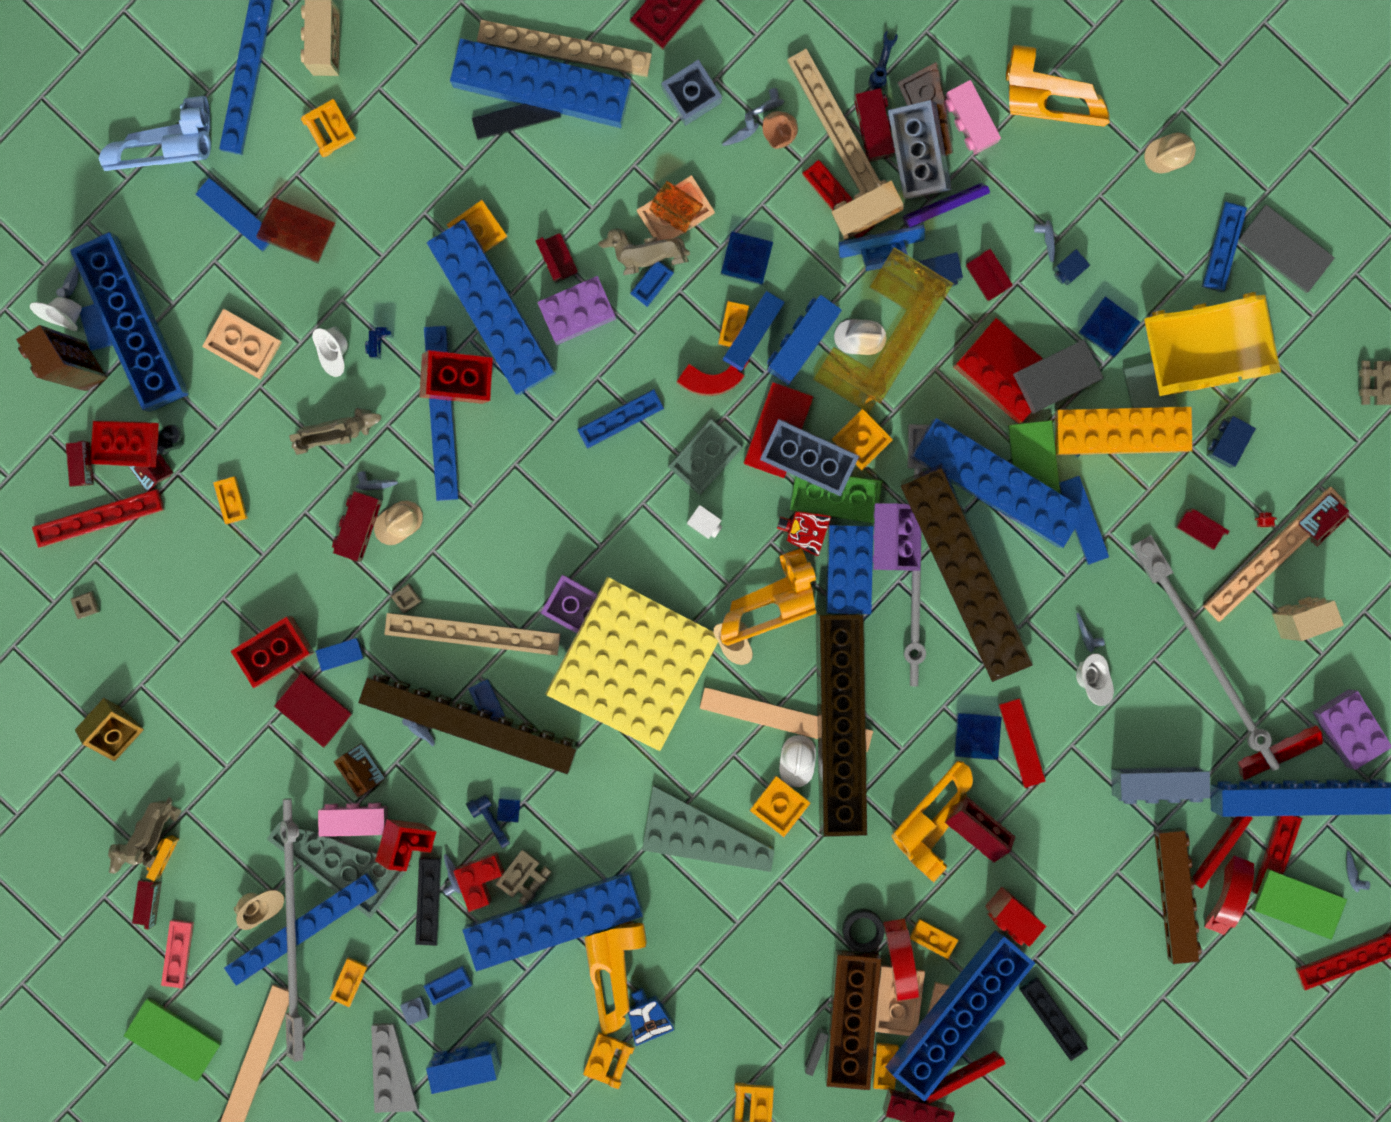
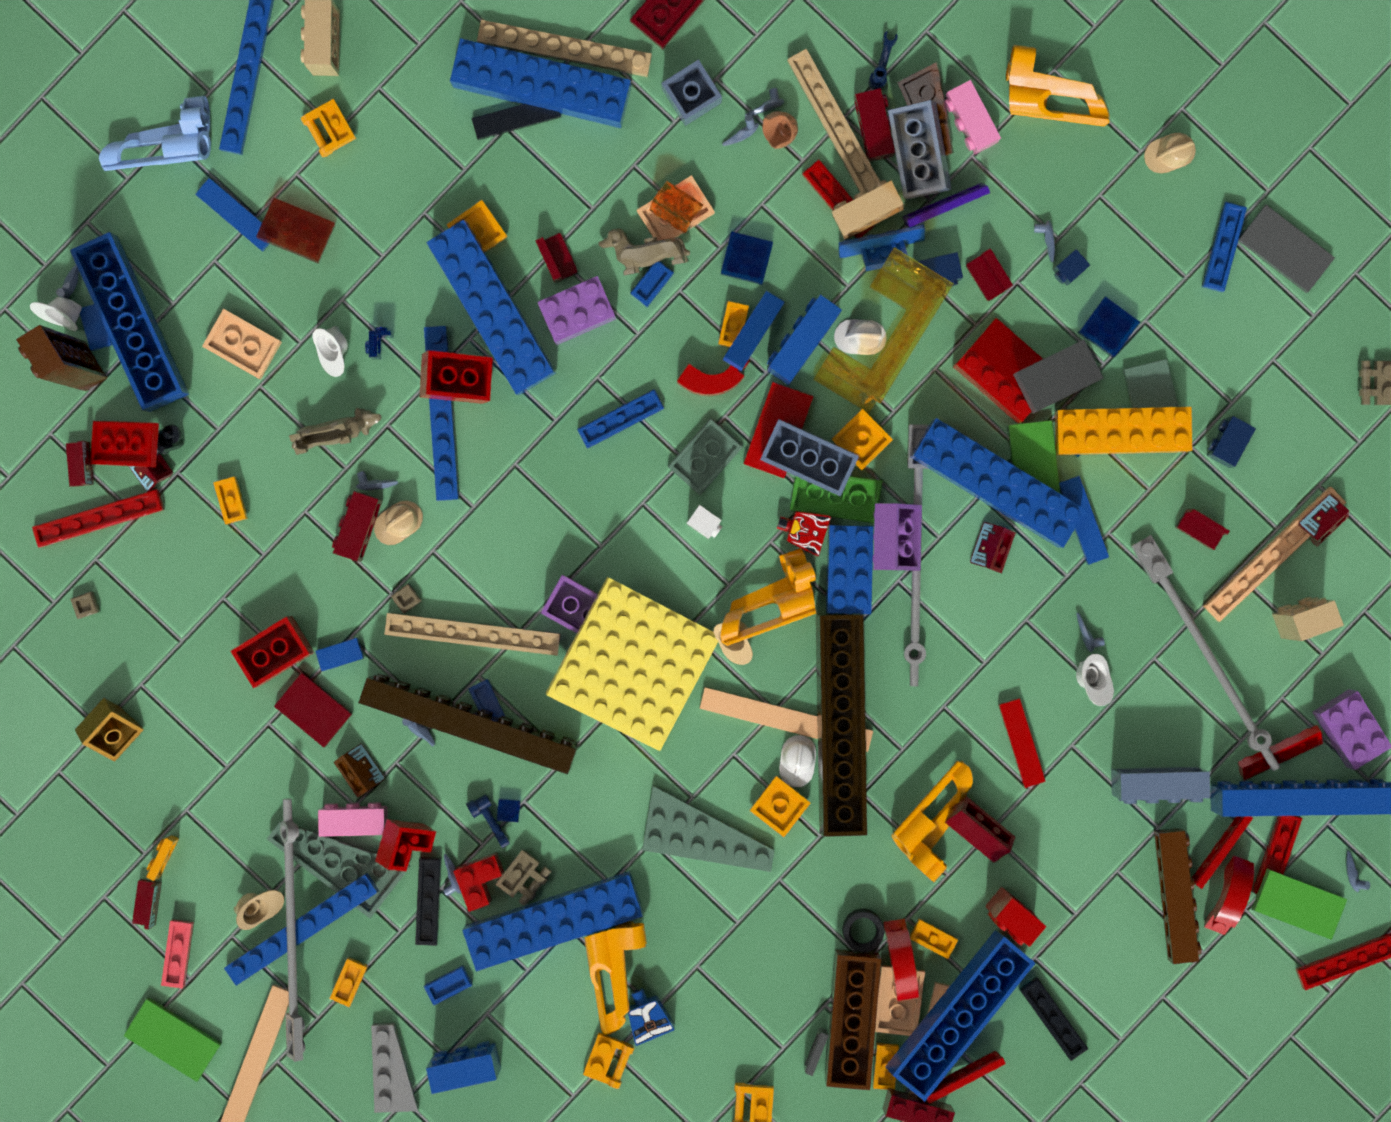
(144, 837): dark tan animal -> none
(414, 1010): sand blue plate -> none
(966, 572): dark brown brick -> none
(977, 736): clear blue plate -> none
(992, 547): none -> dark red panel
(1212, 345): yellow panel -> none
(1265, 520): red plate -> none

